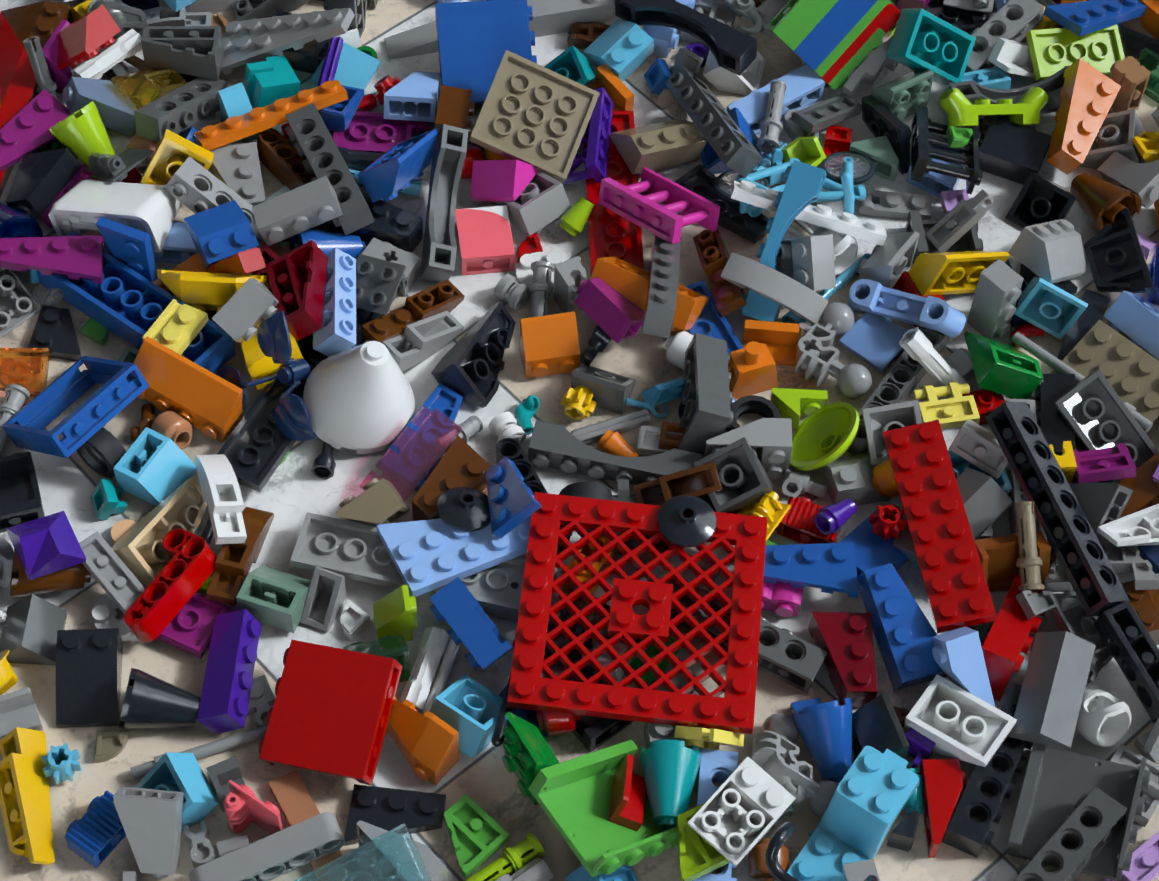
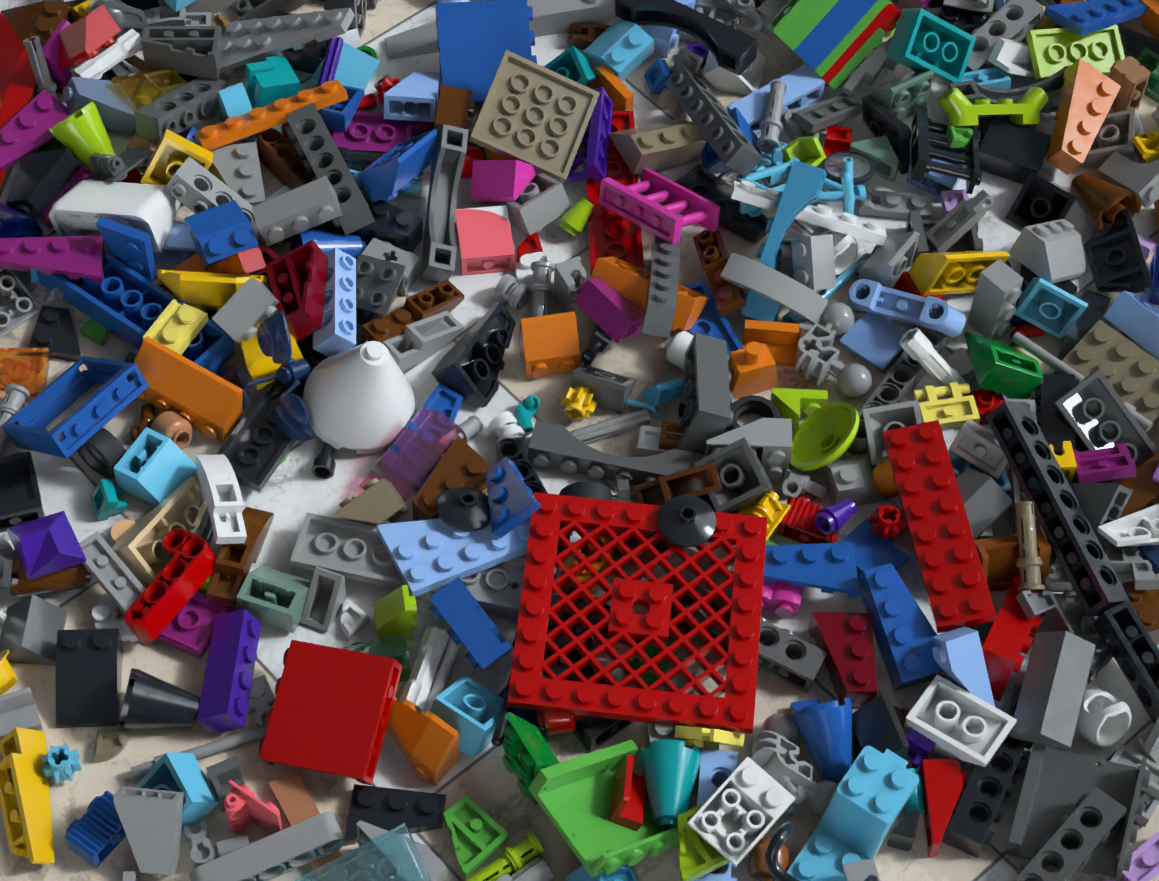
(616, 445): orange cone -> none

